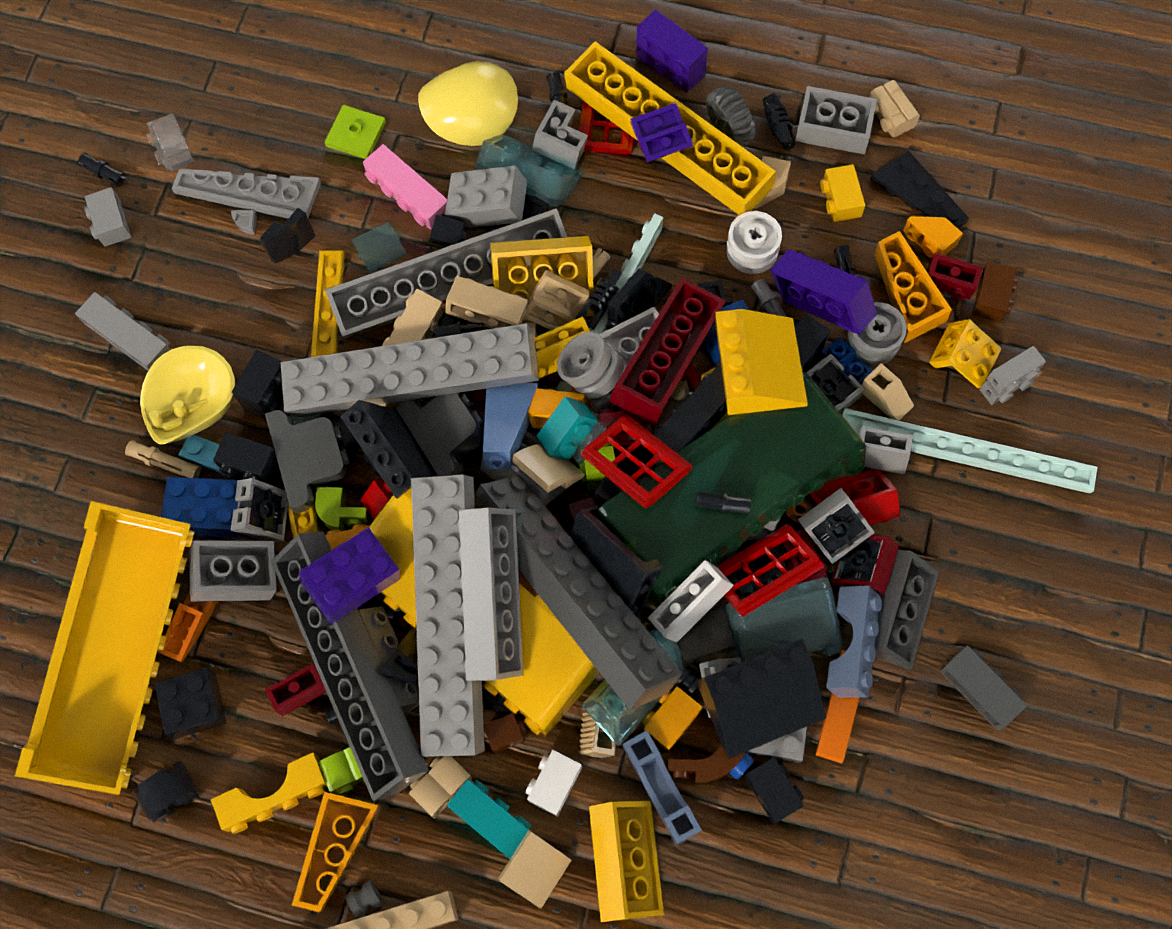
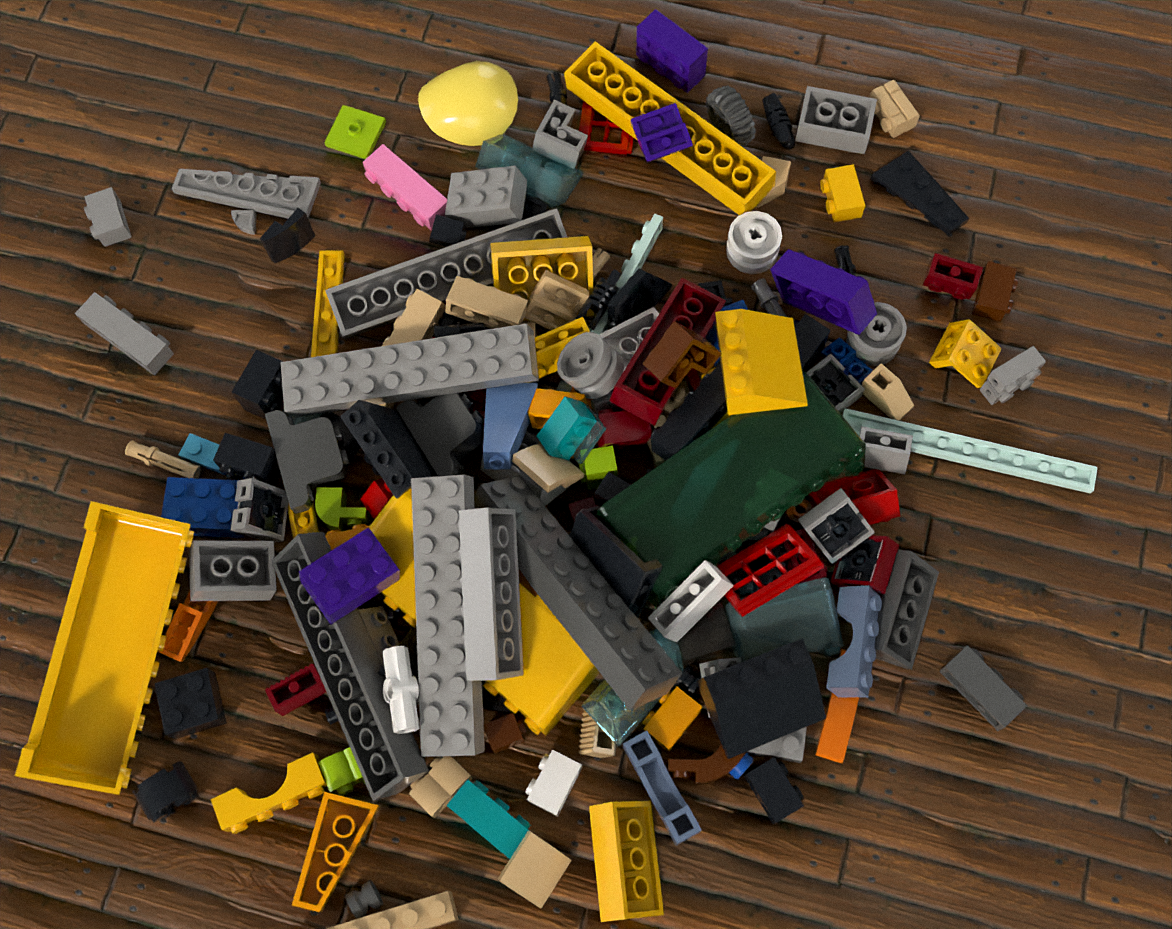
(101, 169): black pin -> none
(169, 142): clear brick -> none
(185, 393): light yellow piece -> none
(379, 247): clear light blue piece -> none
(400, 690): none -> white piece
(620, 478): red piece -> none
(678, 353): none -> reddish brown brick
(723, 502): black axle -> none
(910, 287): light orange wedge -> none
(933, 234): light orange slope -> none

